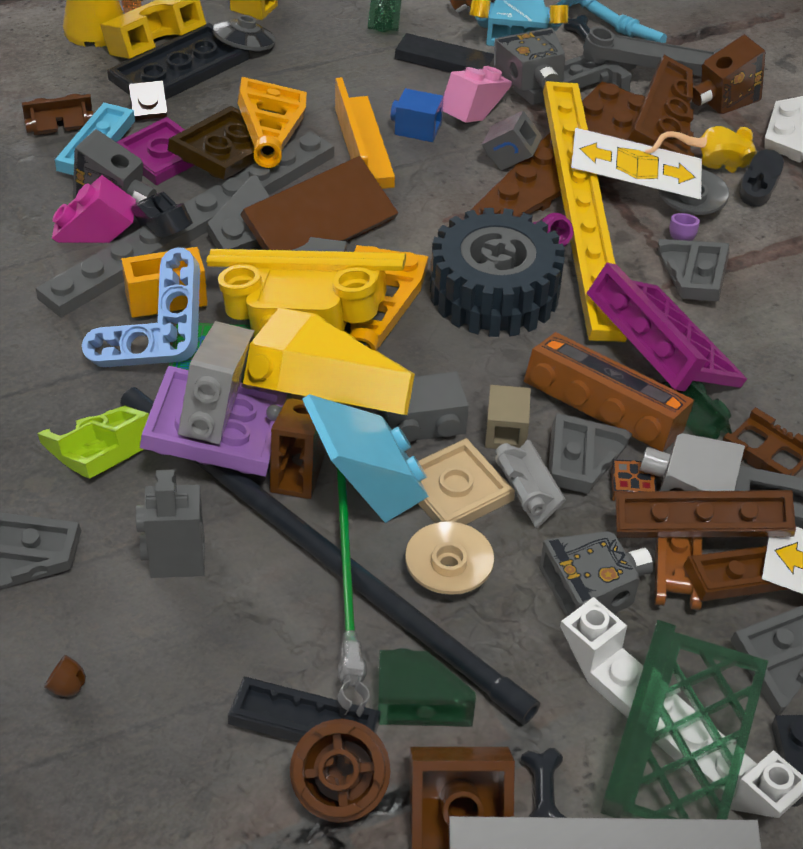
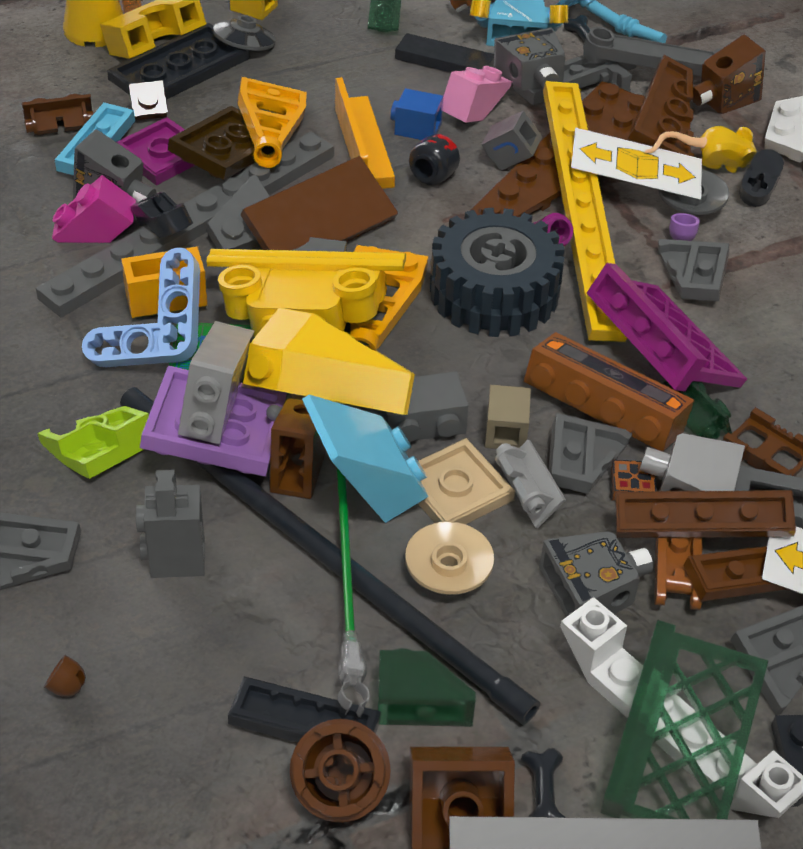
(434, 159): none -> black head

